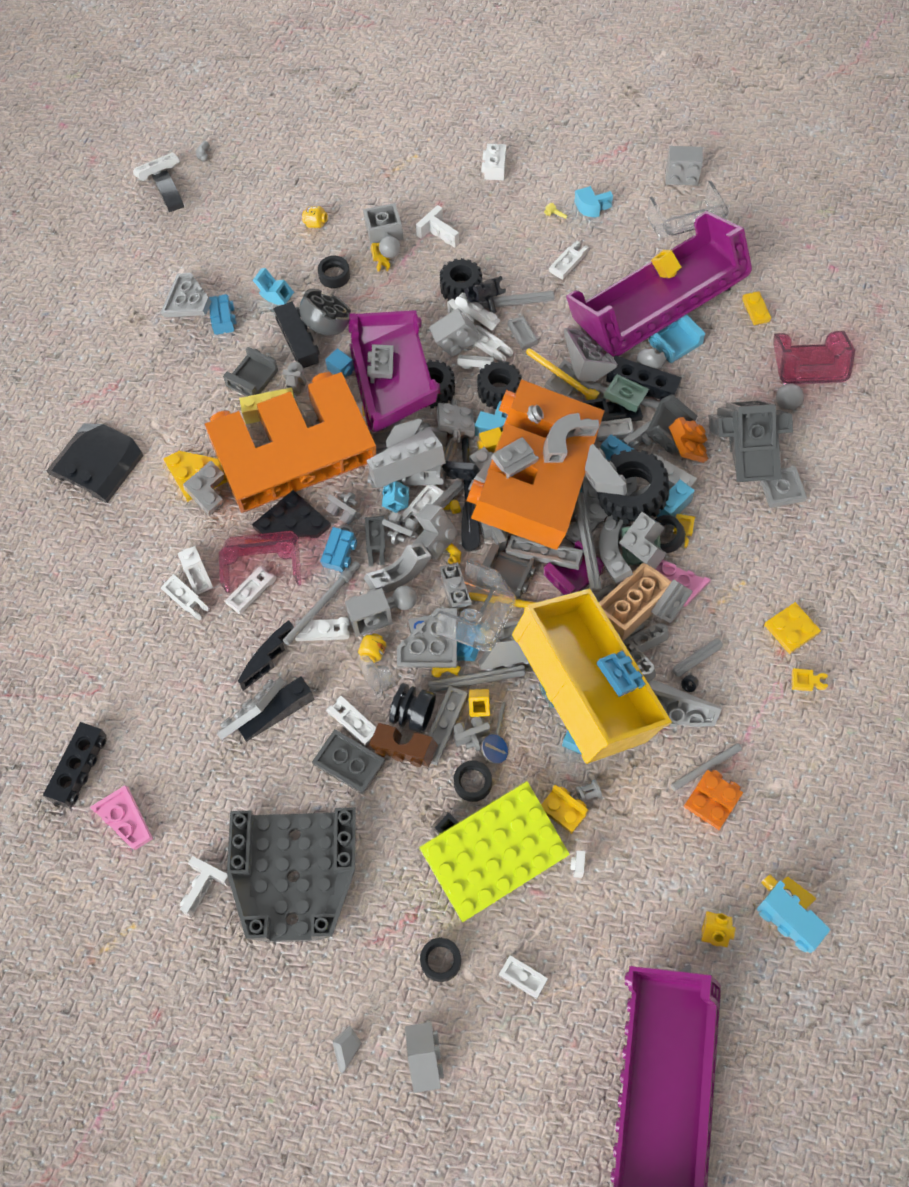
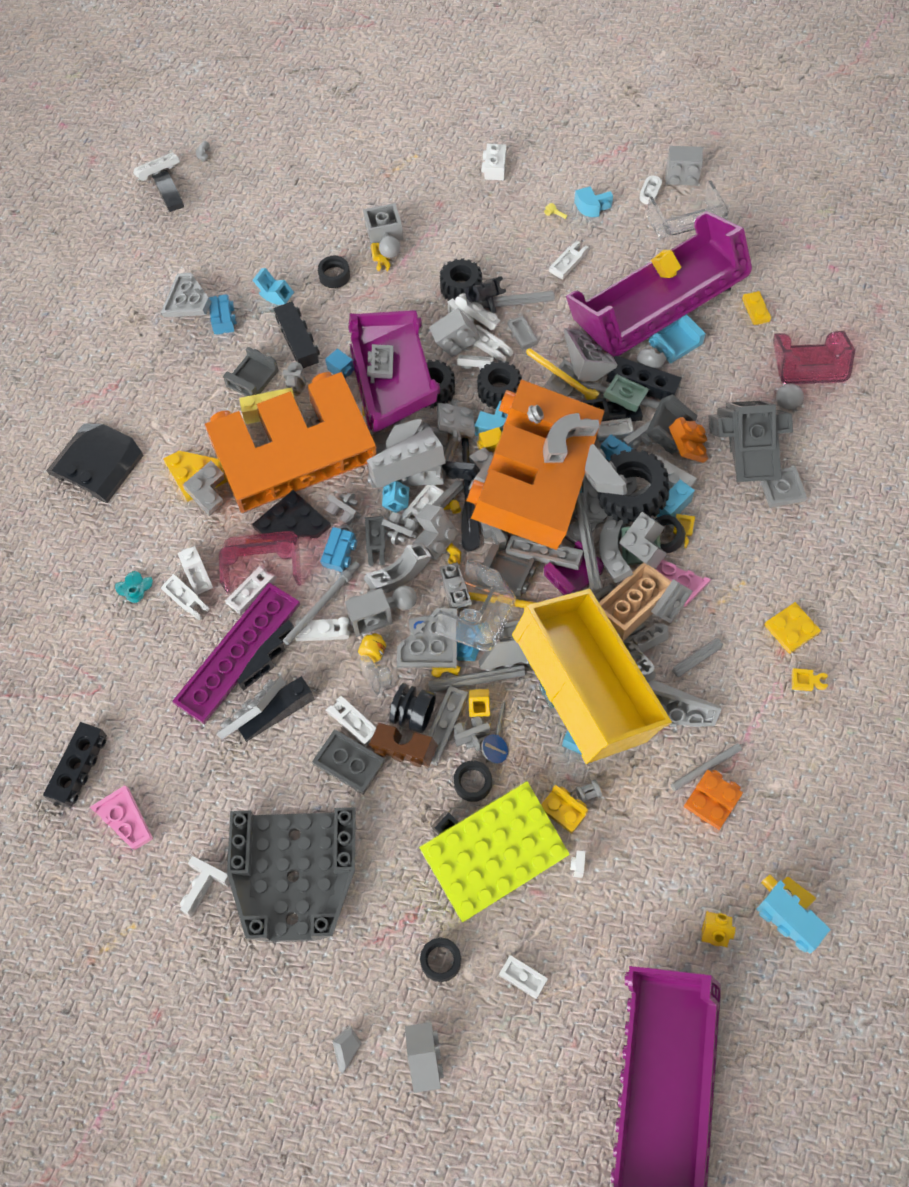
(134, 586): none -> teal plate
(226, 663): none -> magenta plate
(314, 217): yellow head -> none
(324, 313): dark grey cylinder -> none
(433, 223): white bracket -> none
(514, 457): light grey plate -> none
(621, 673): dark azure plate -> none
(650, 188): none -> white plate
(685, 683): black hinge -> none

